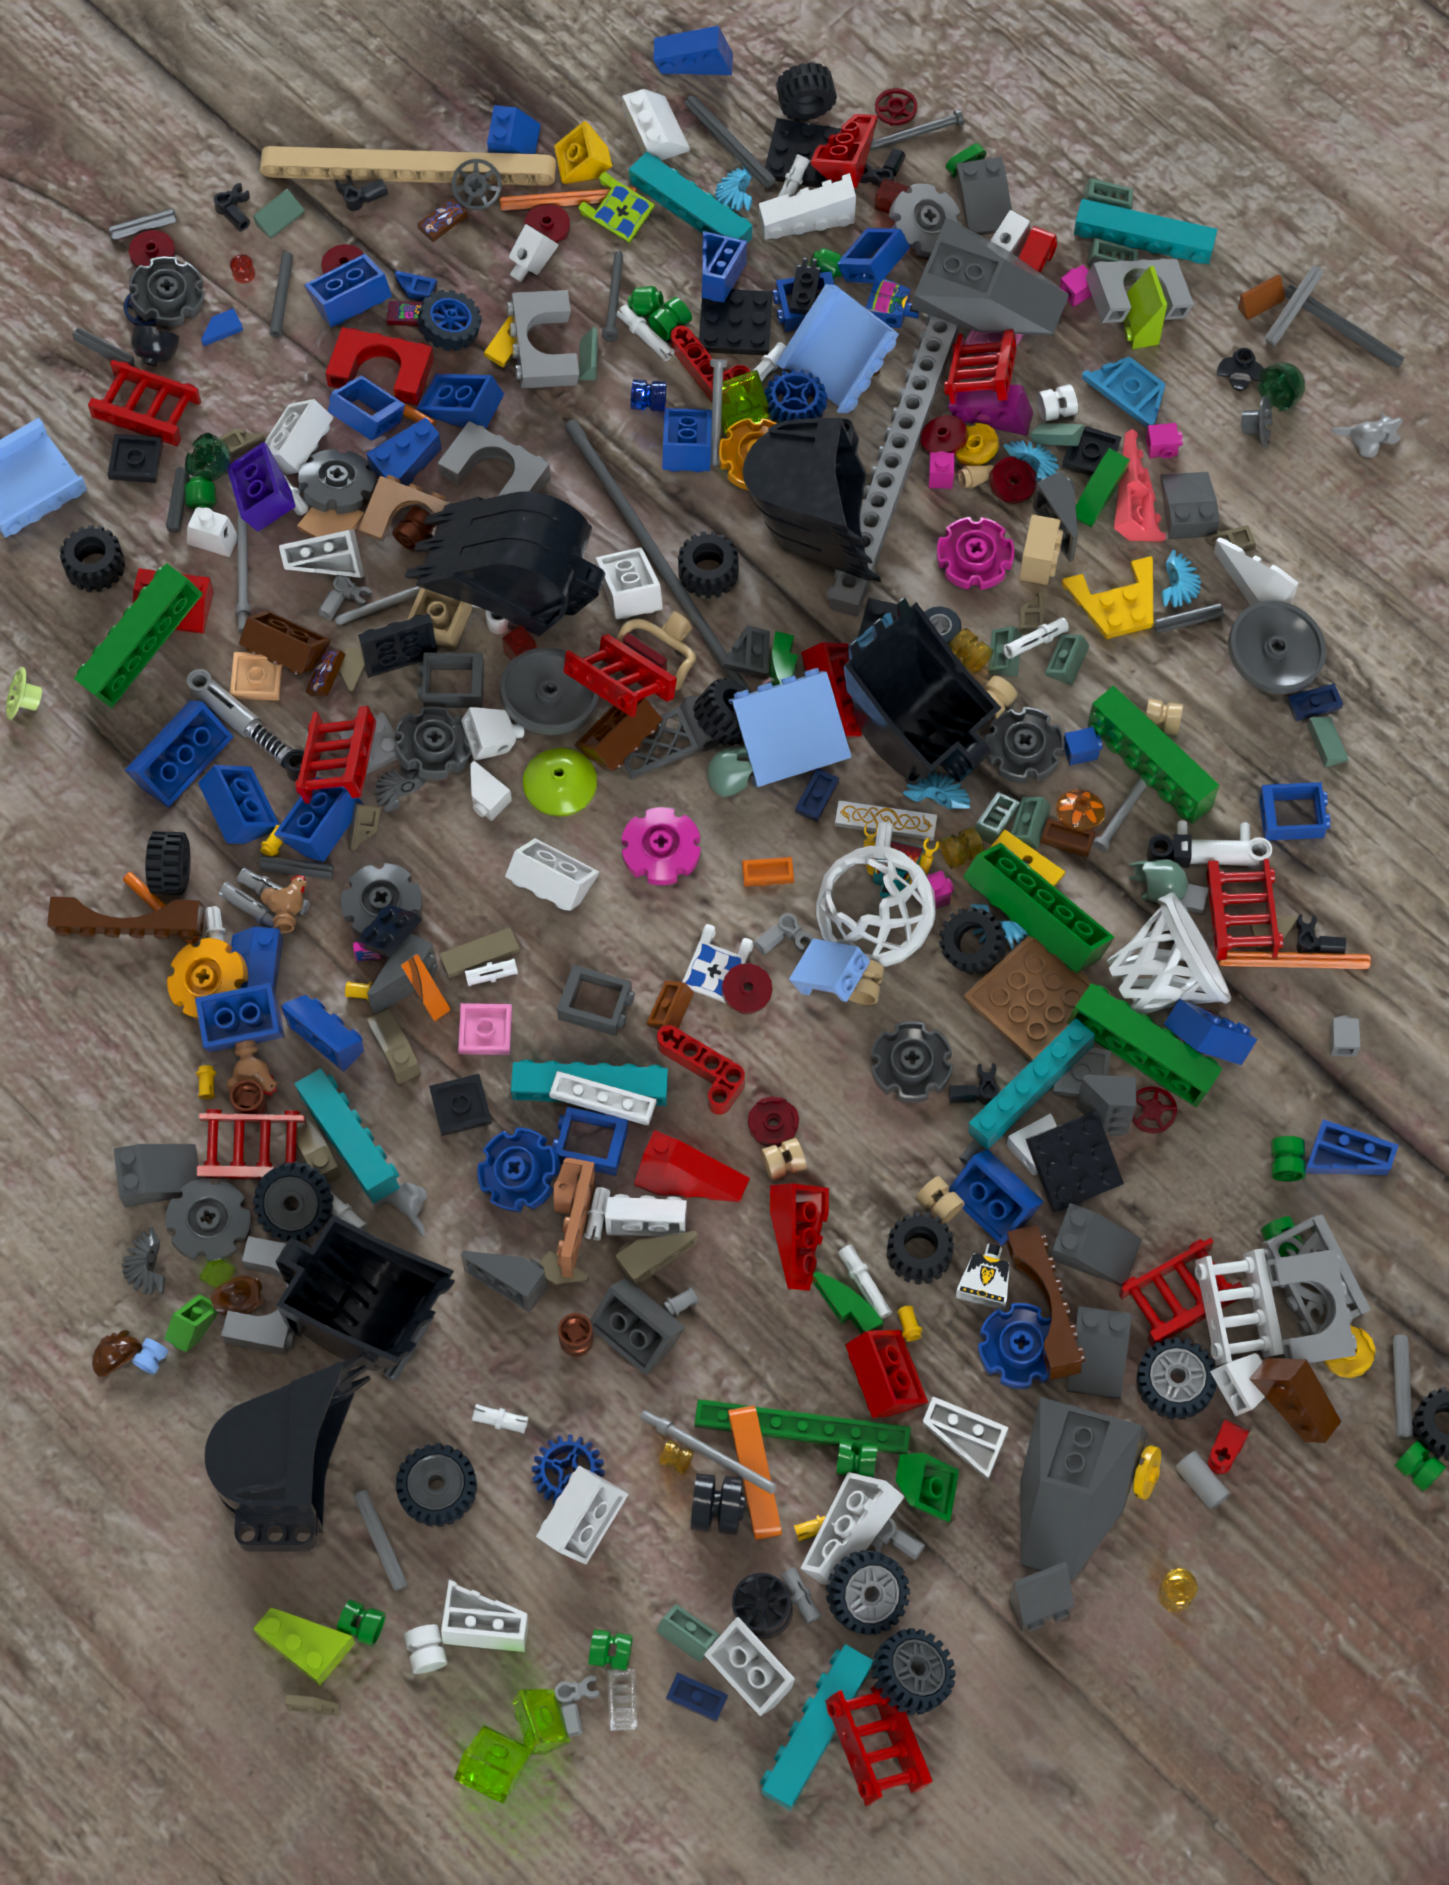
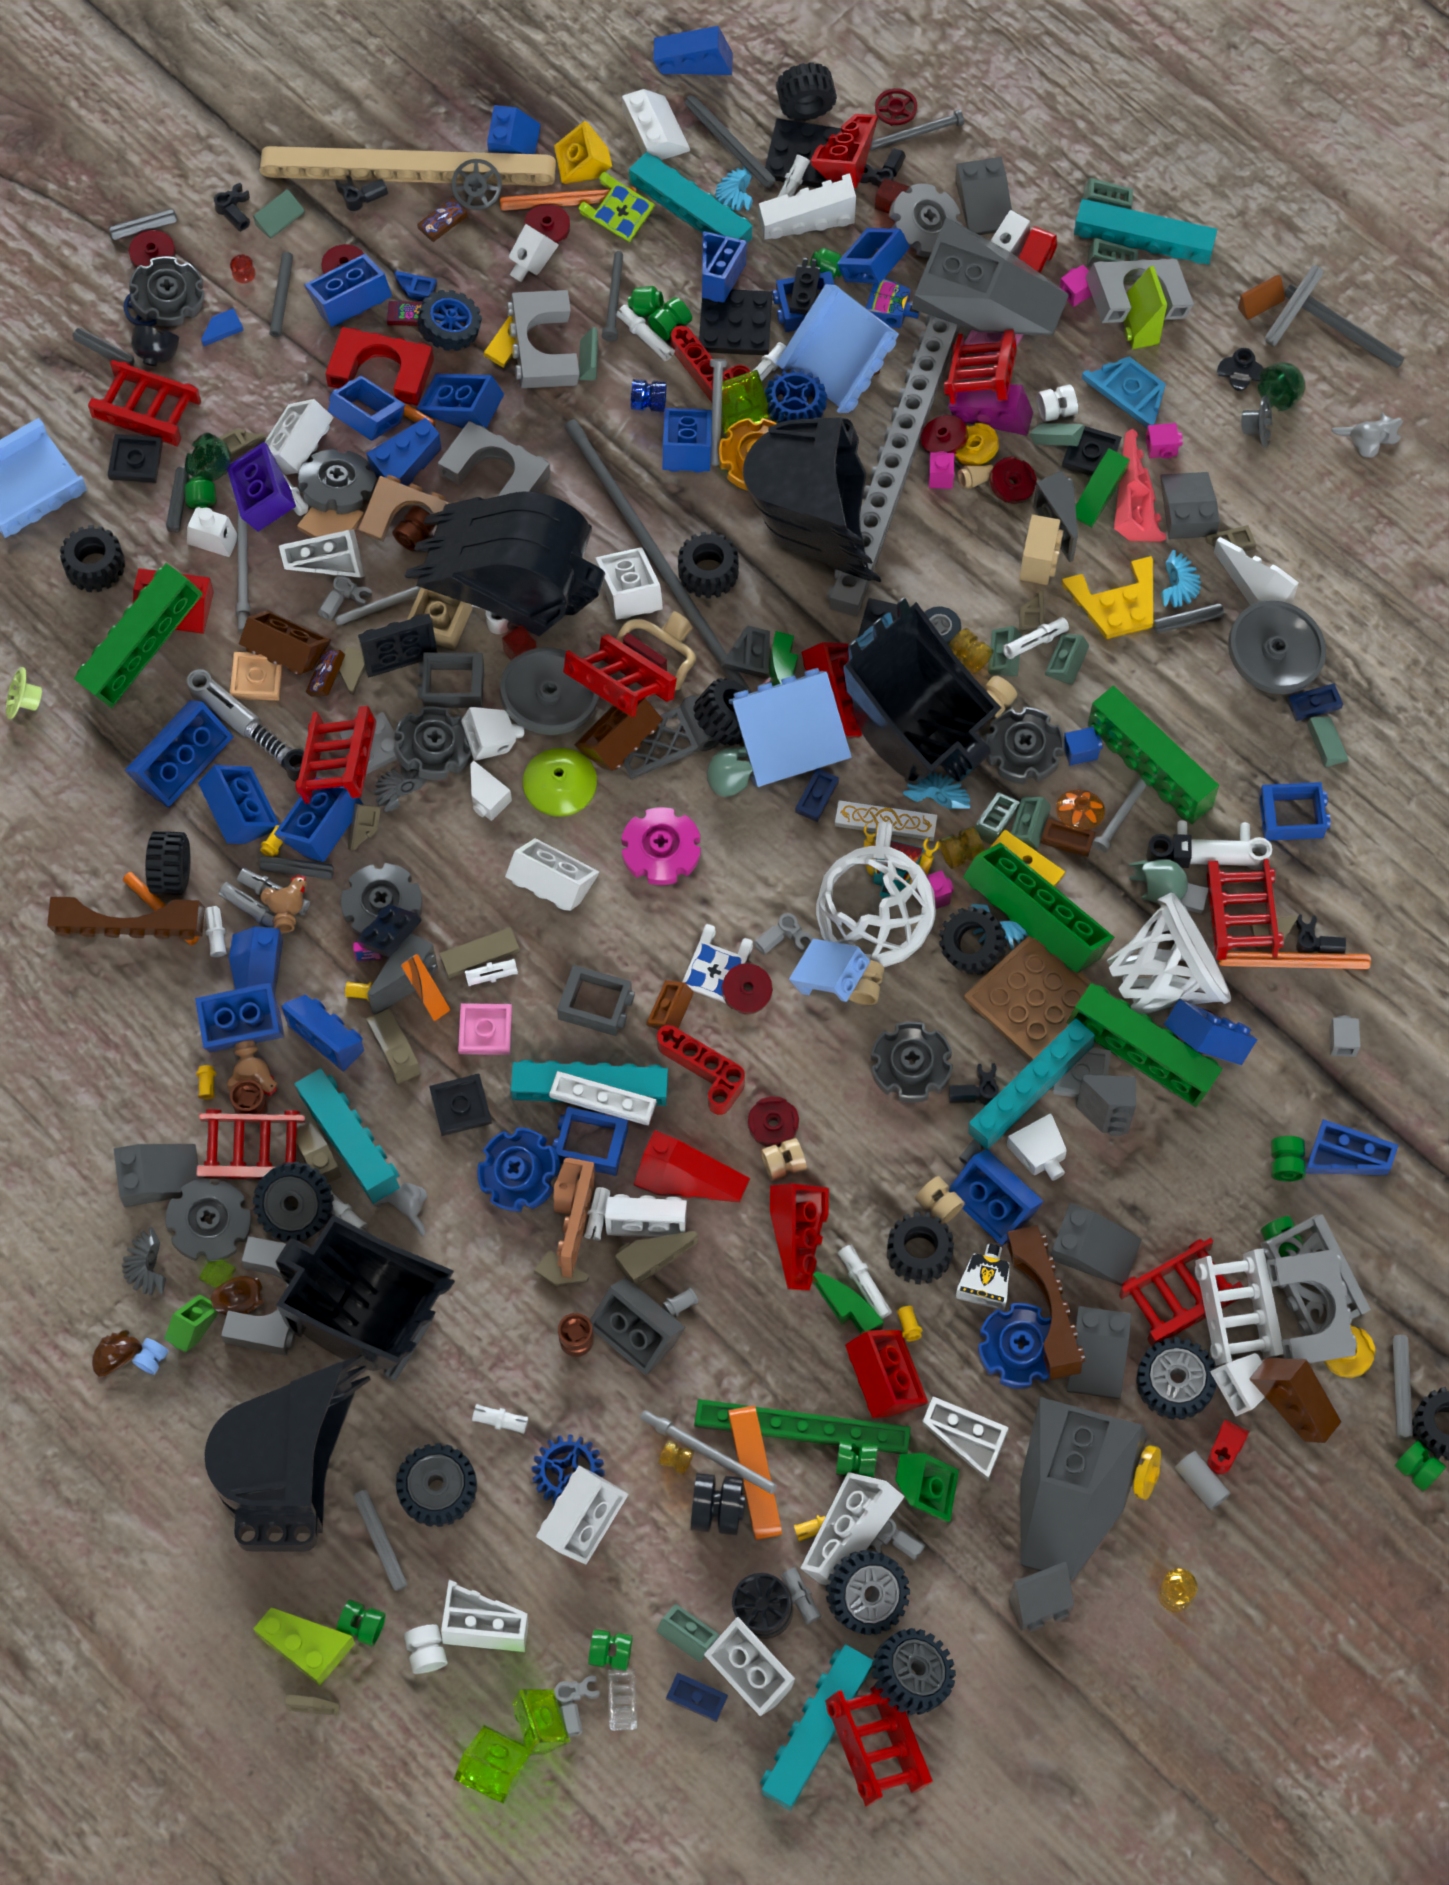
(197, 964): light orange piece -> none
(510, 1276): dark grey slope -> none
(768, 871): orange tile -> none
(972, 153): green beam -> none
(975, 553): dark pink piece -> none
(1038, 458): medium azure hair -> none
(1074, 1161): black plate -> none
(1153, 1109): dark red wheel -> none
(1165, 716): tan wheel -> none

